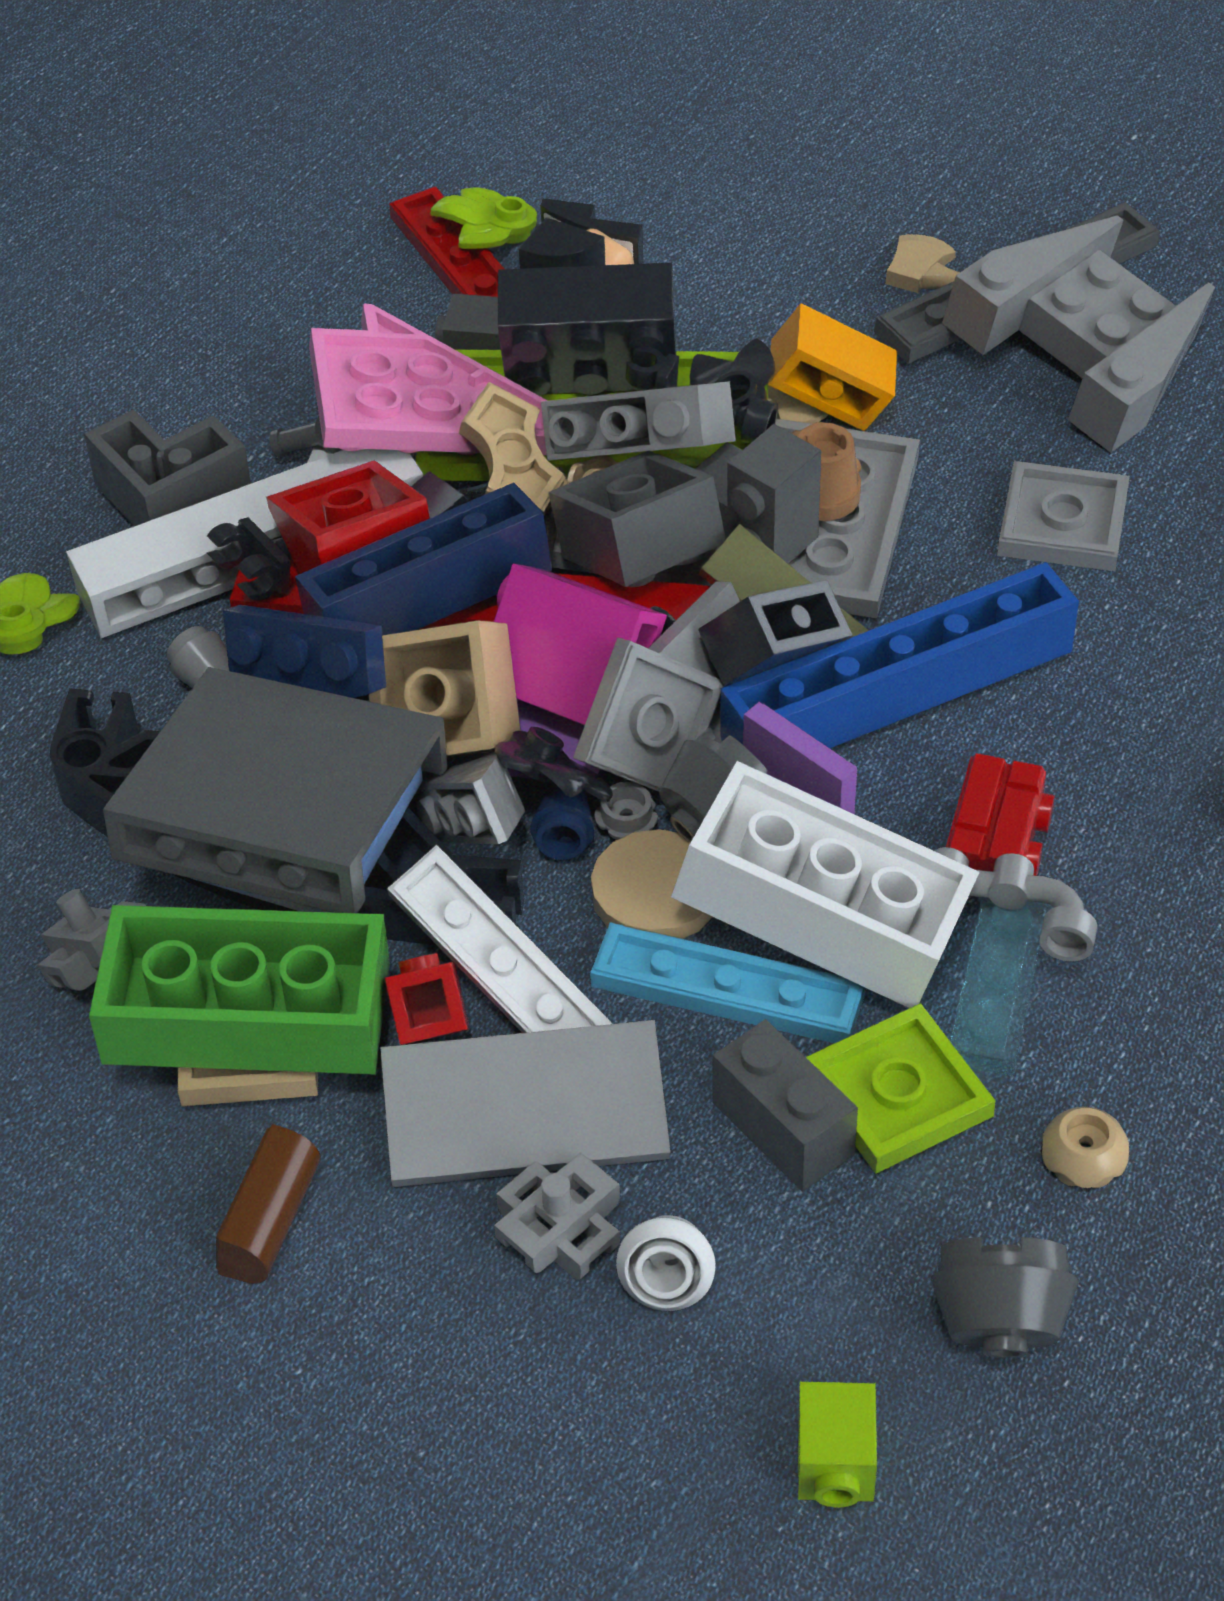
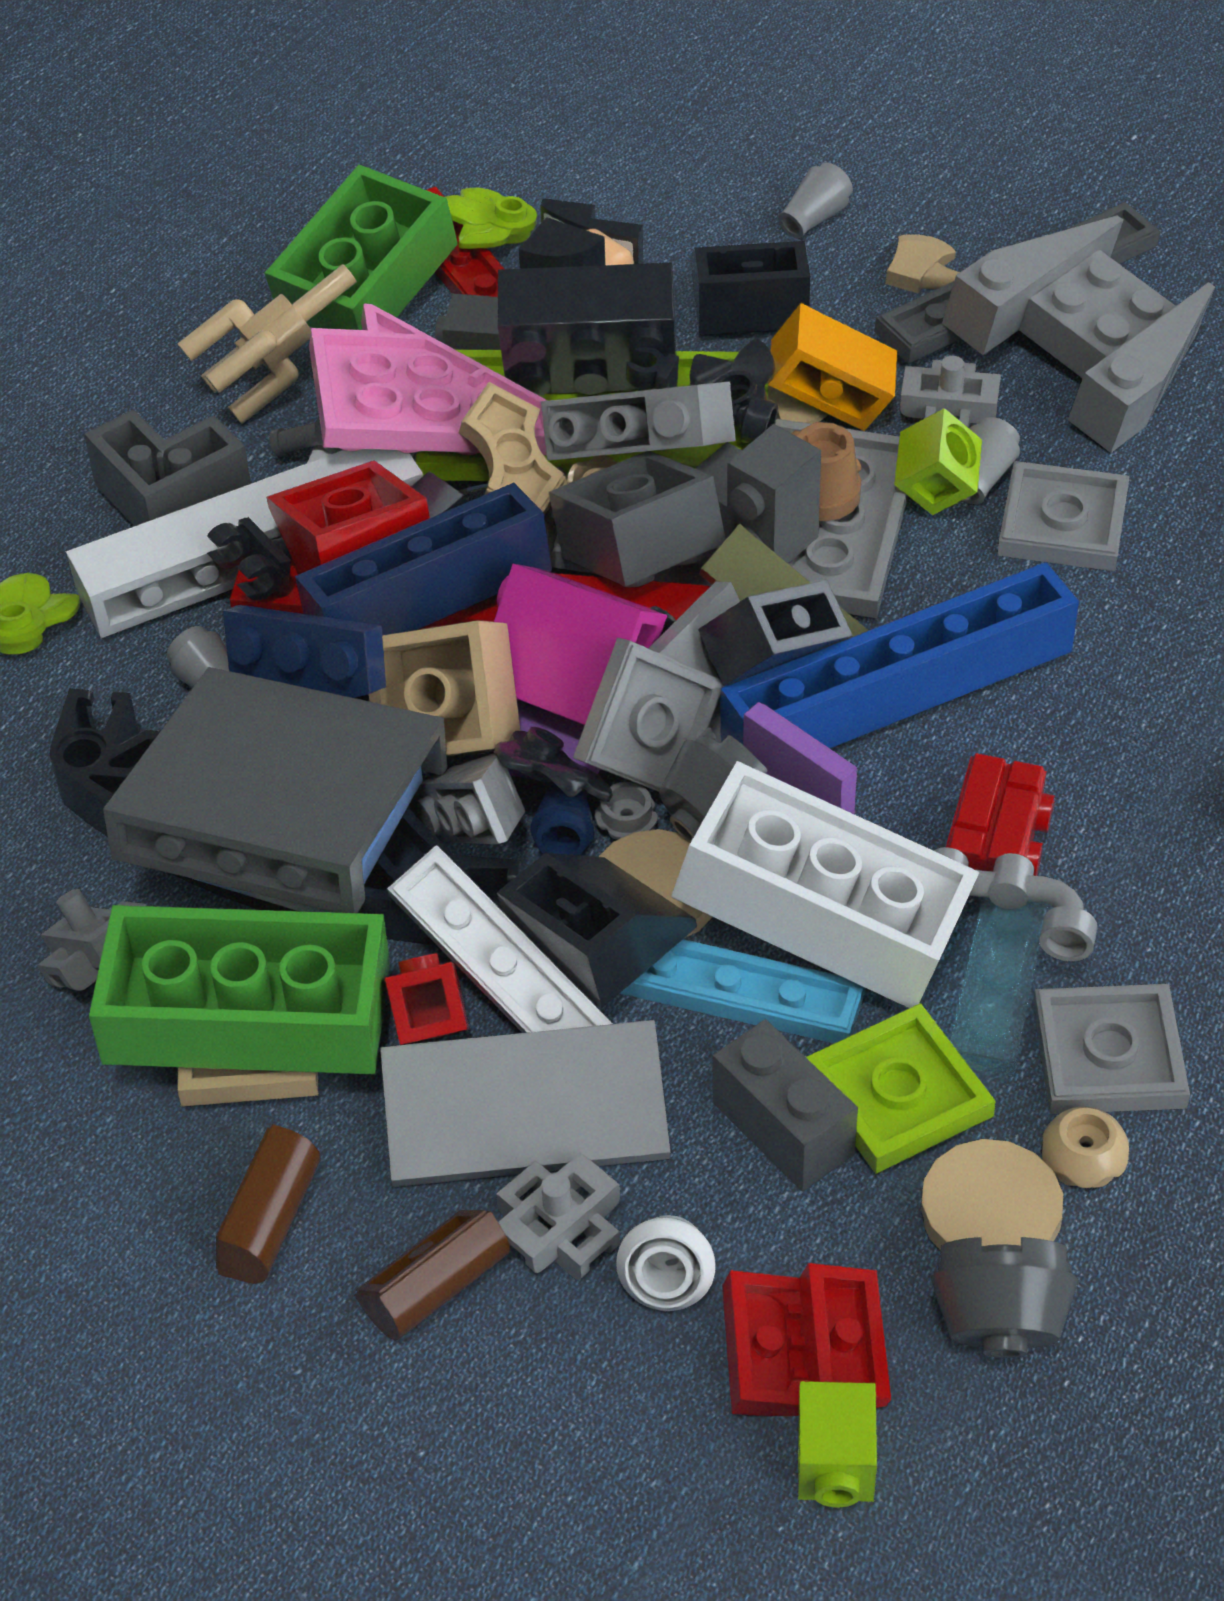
(265, 340): none -> tan plant
(384, 235): none -> bright green brick
(433, 1271): none -> reddish brown brick
(593, 921): none -> black slope
(749, 285): none -> black slope
(802, 1331): none -> red slope
(817, 198): none -> light grey cone
(938, 461): none -> lime brick
(950, 386): none -> light grey piece
(992, 1194): none -> tan tile
(997, 453): none -> light grey cone
(1110, 1048): none -> light grey tile

